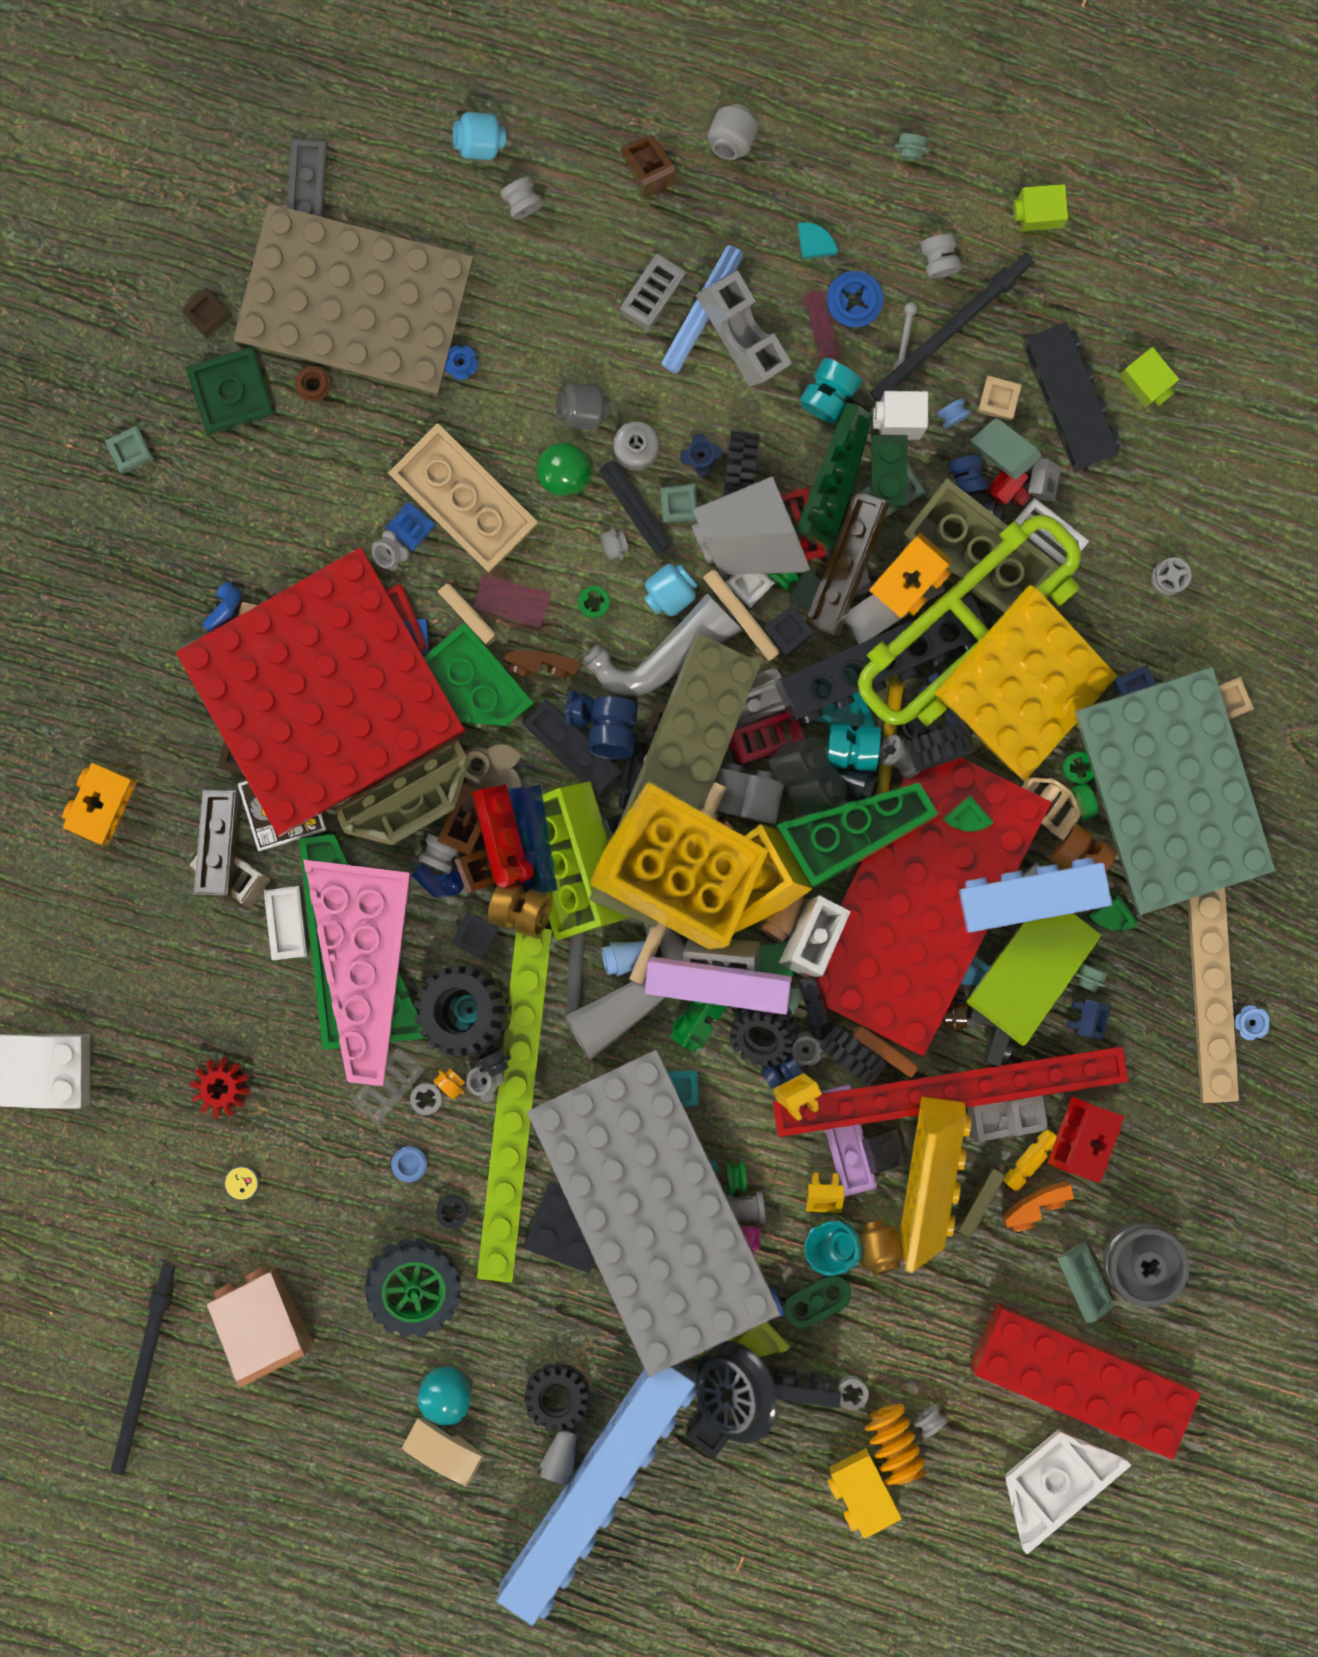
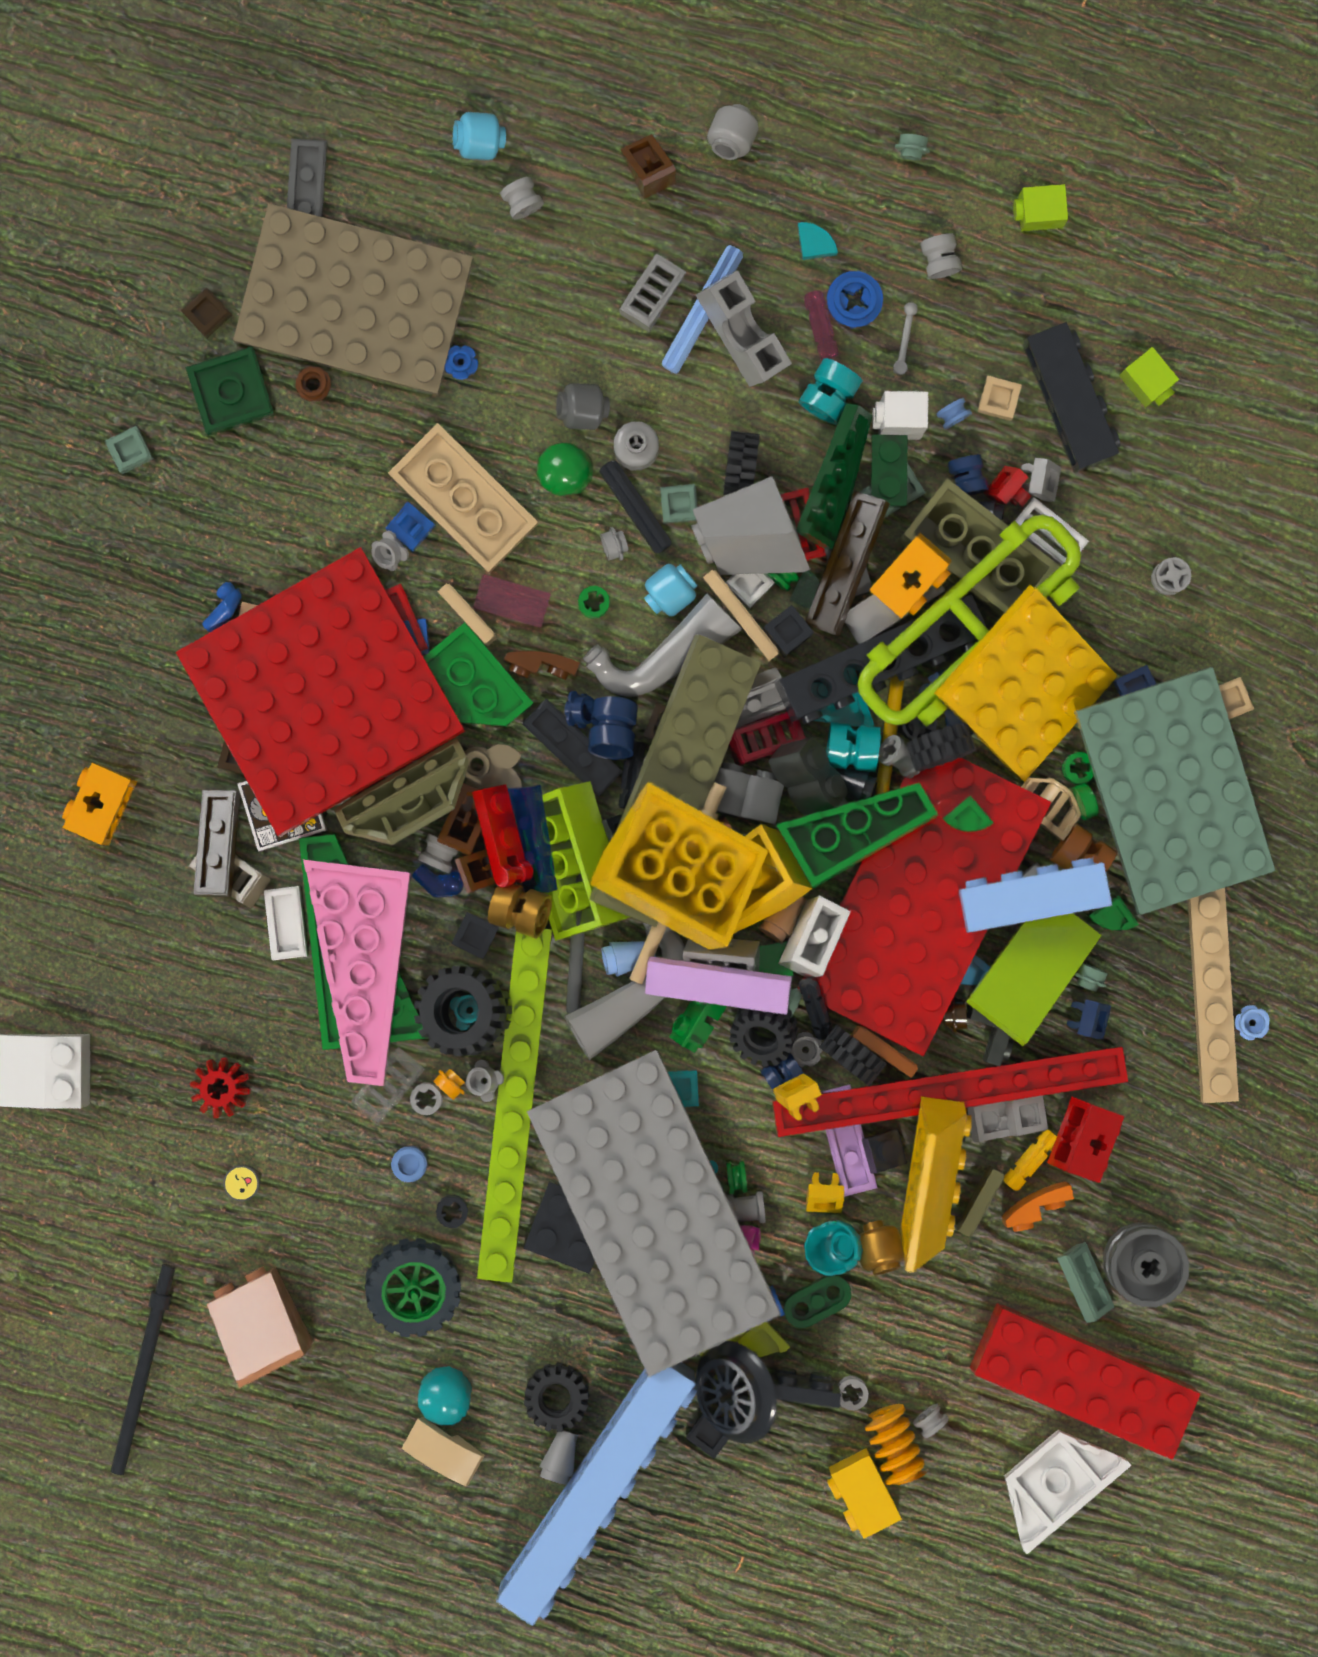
(494, 1061): black plate -> none
(700, 444): dark blue plate -> none
(1002, 283): black bar -> none
(1006, 448): sand green tile -> none

